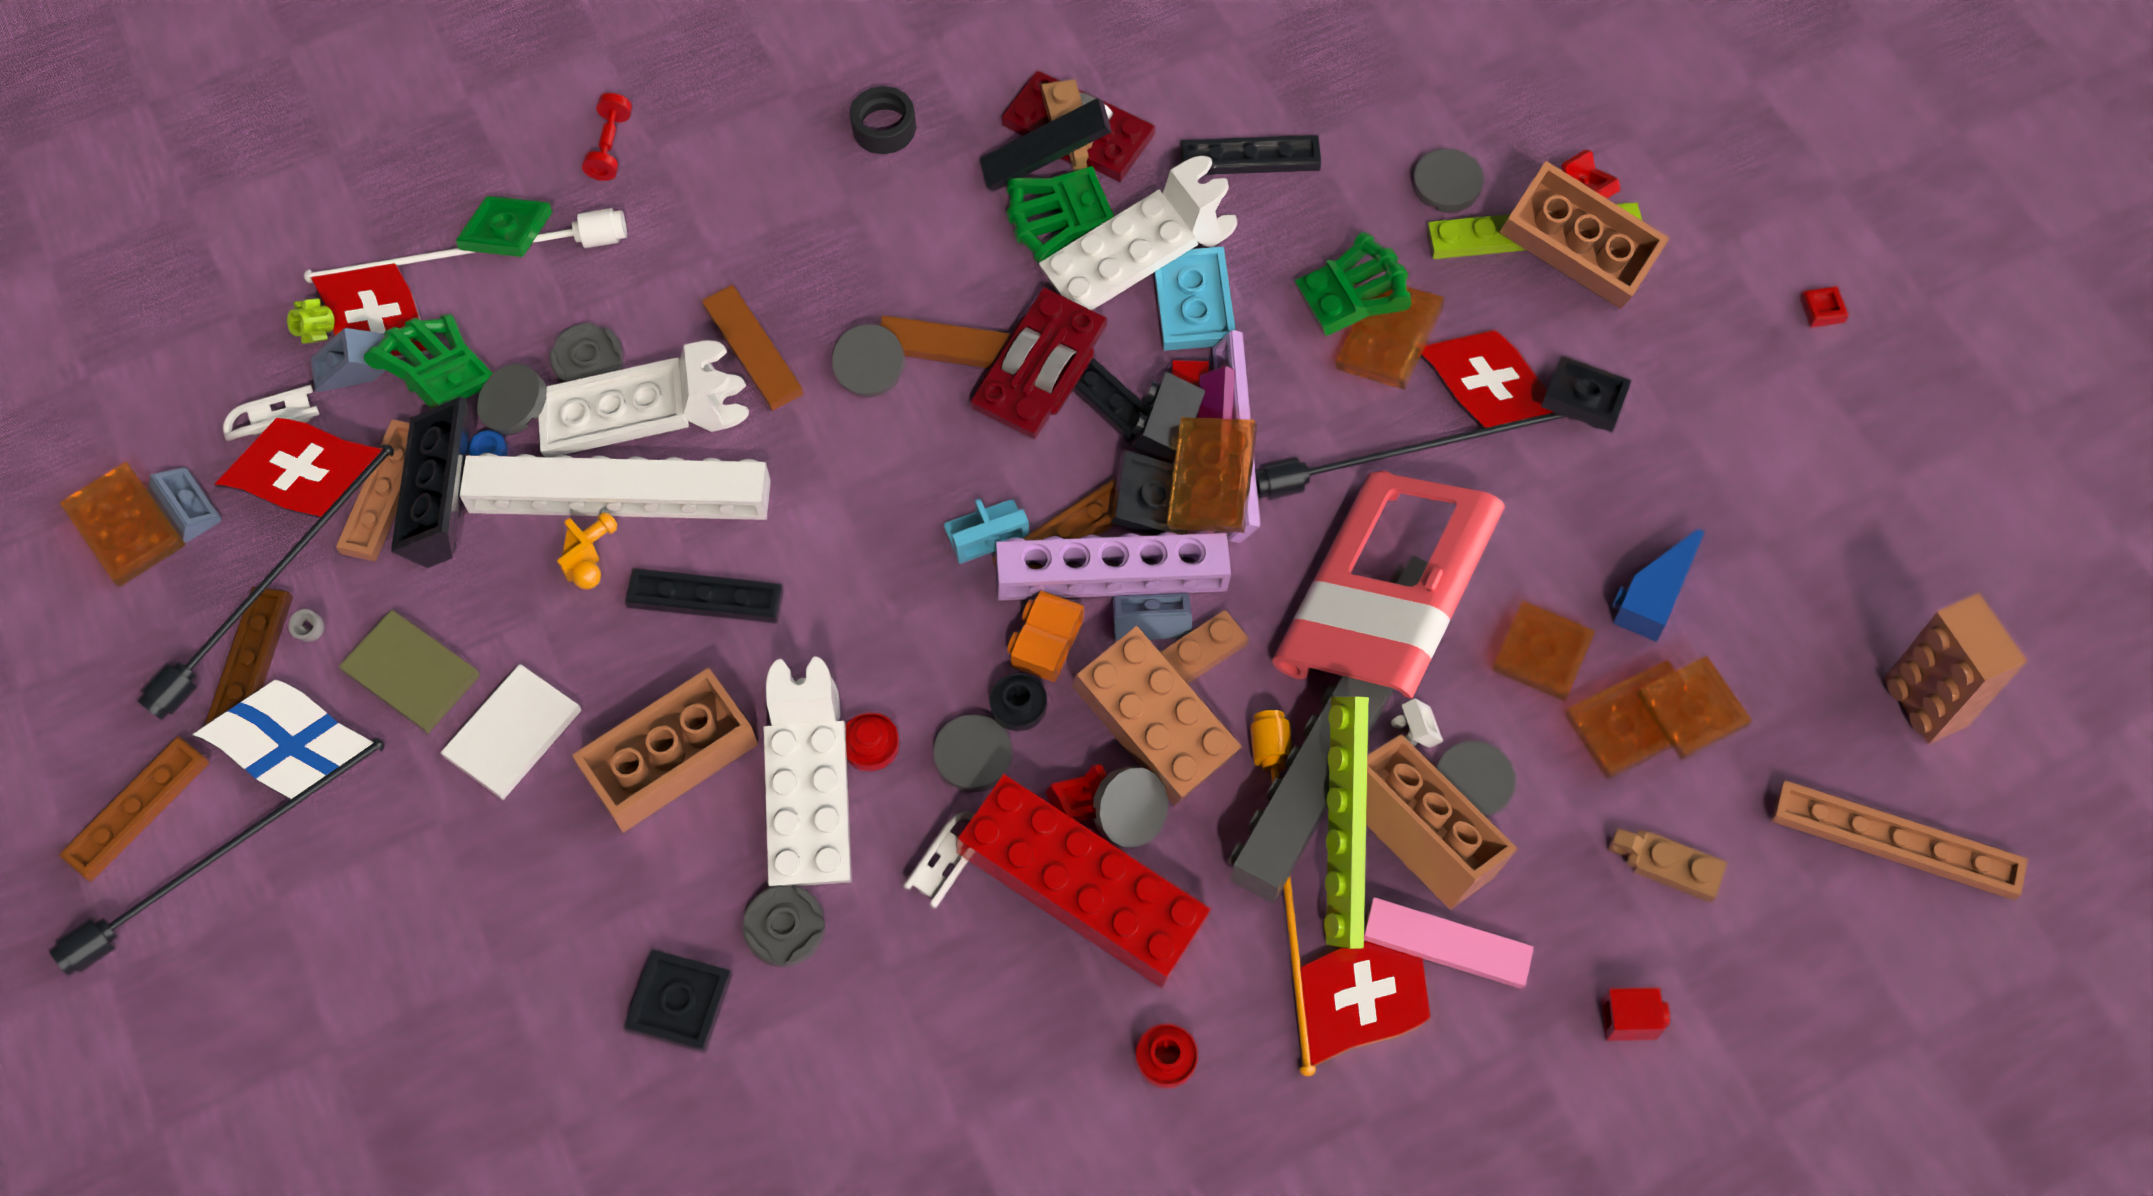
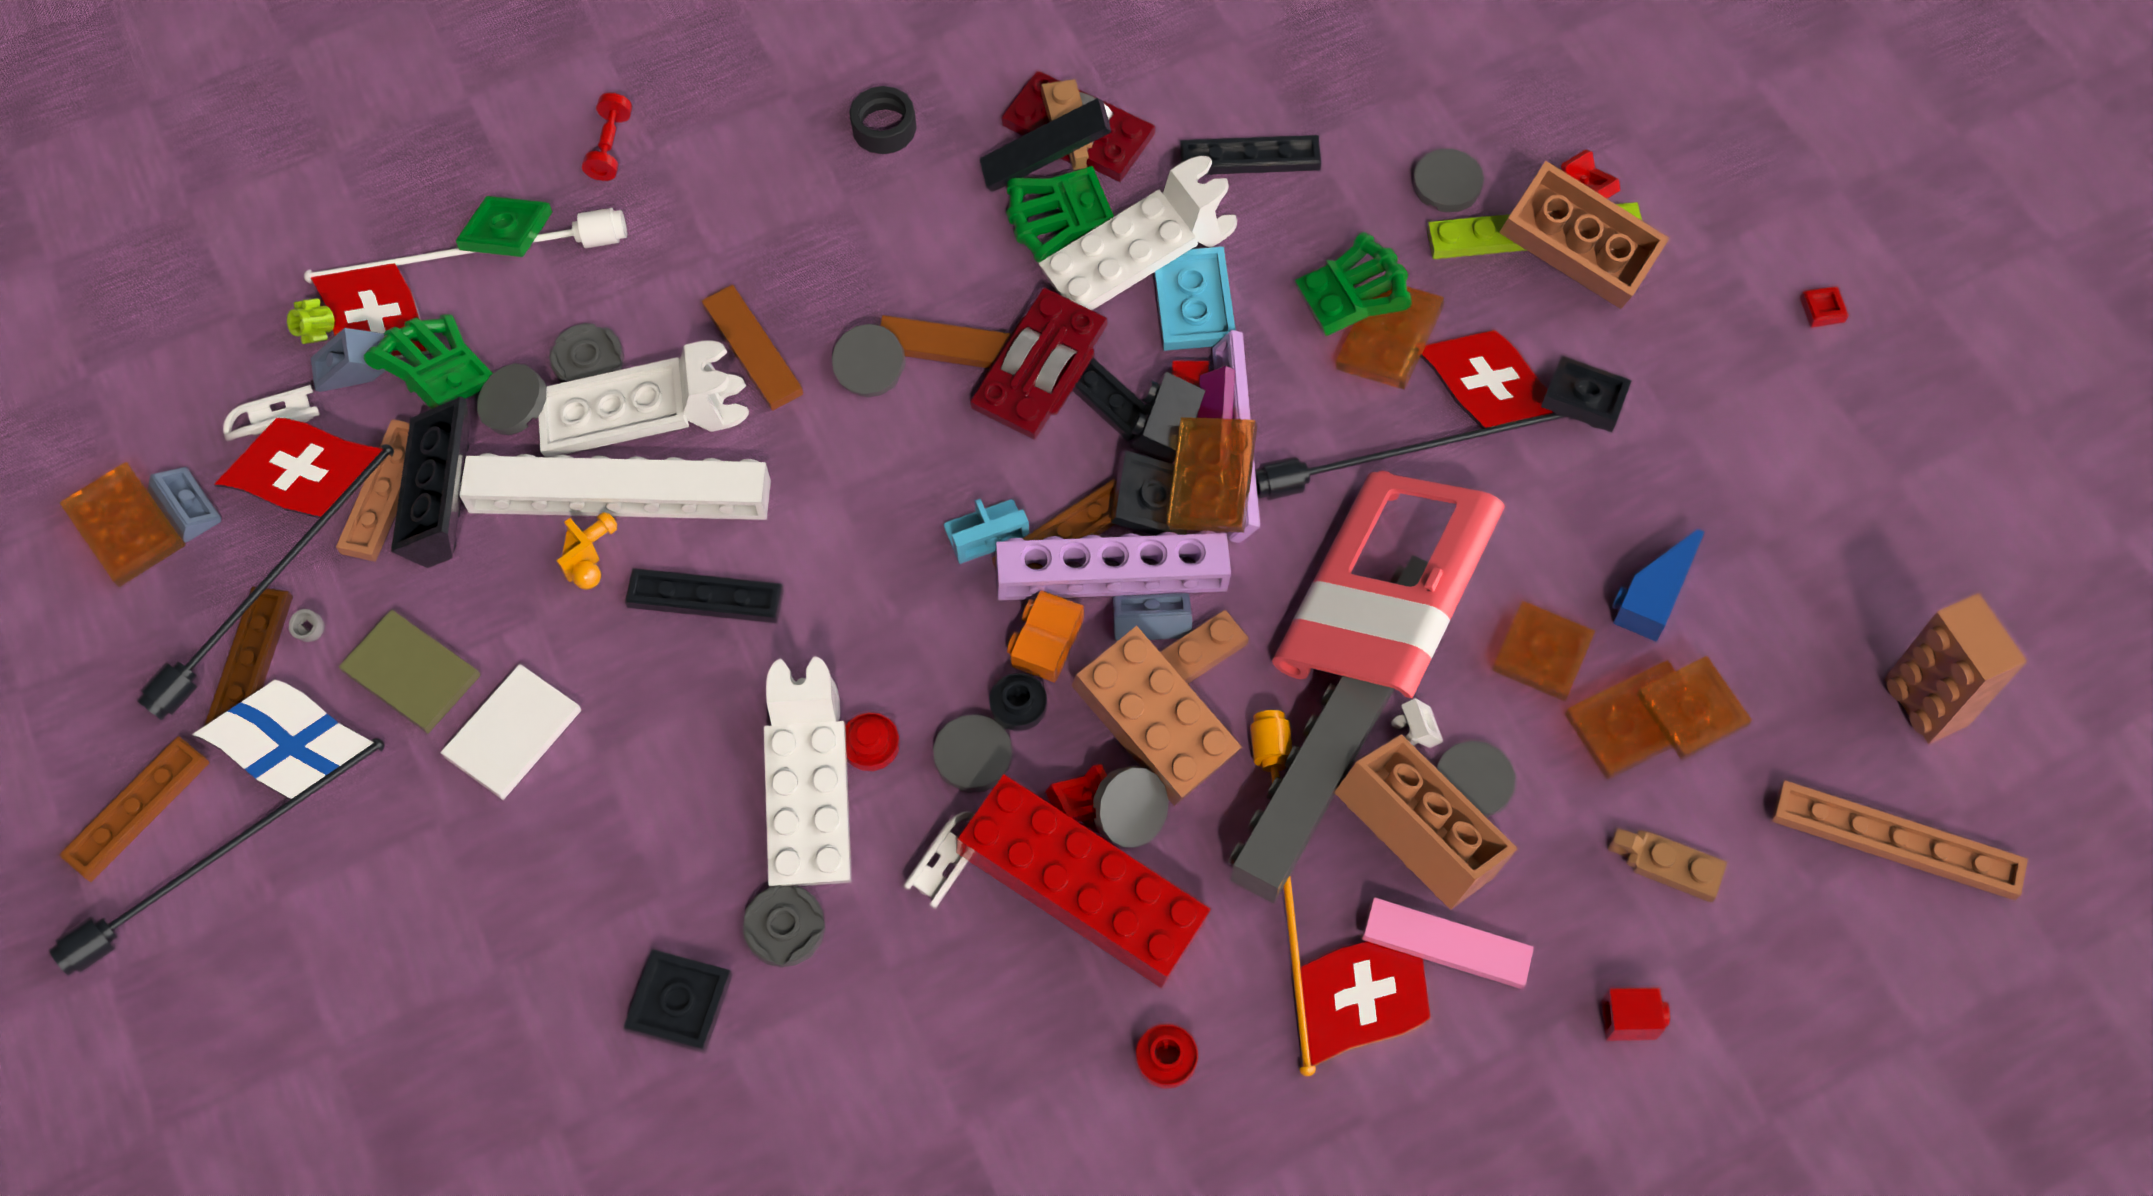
(488, 442): blue tile -> none
(665, 749): nougat brick -> none
(1346, 822): lime plate -> none

